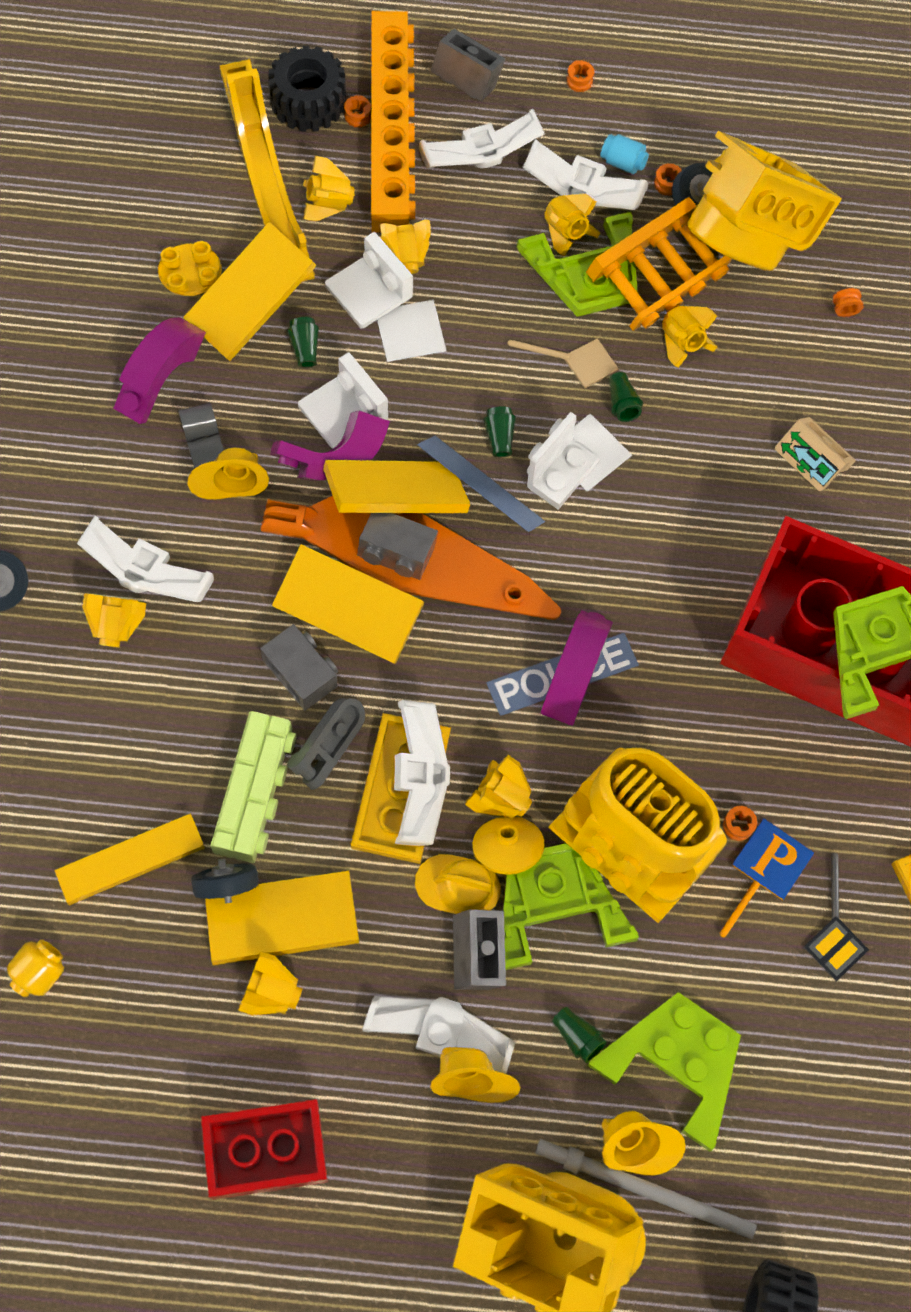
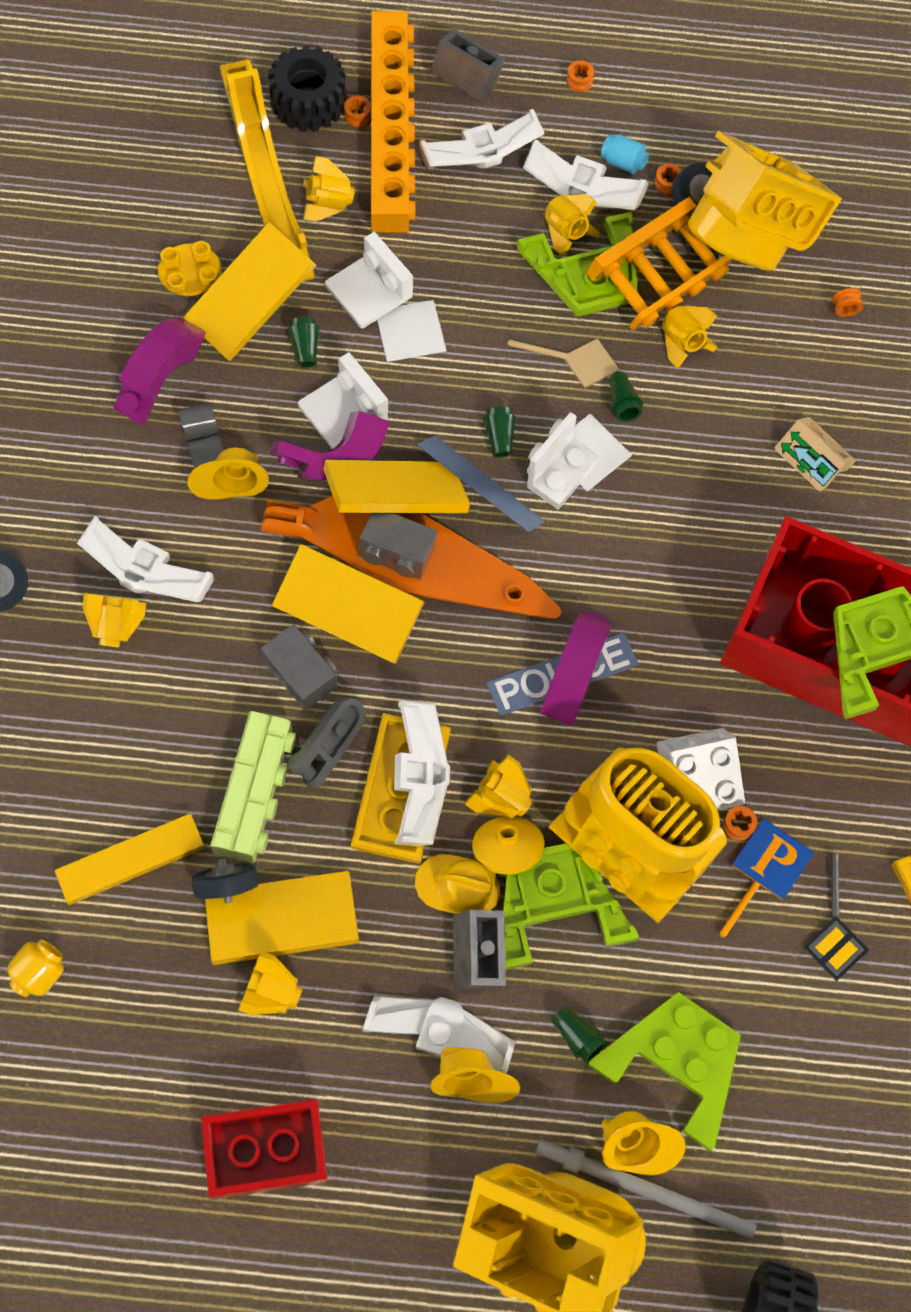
(408, 242): yellow brick -> none
(709, 761): none -> white bracket

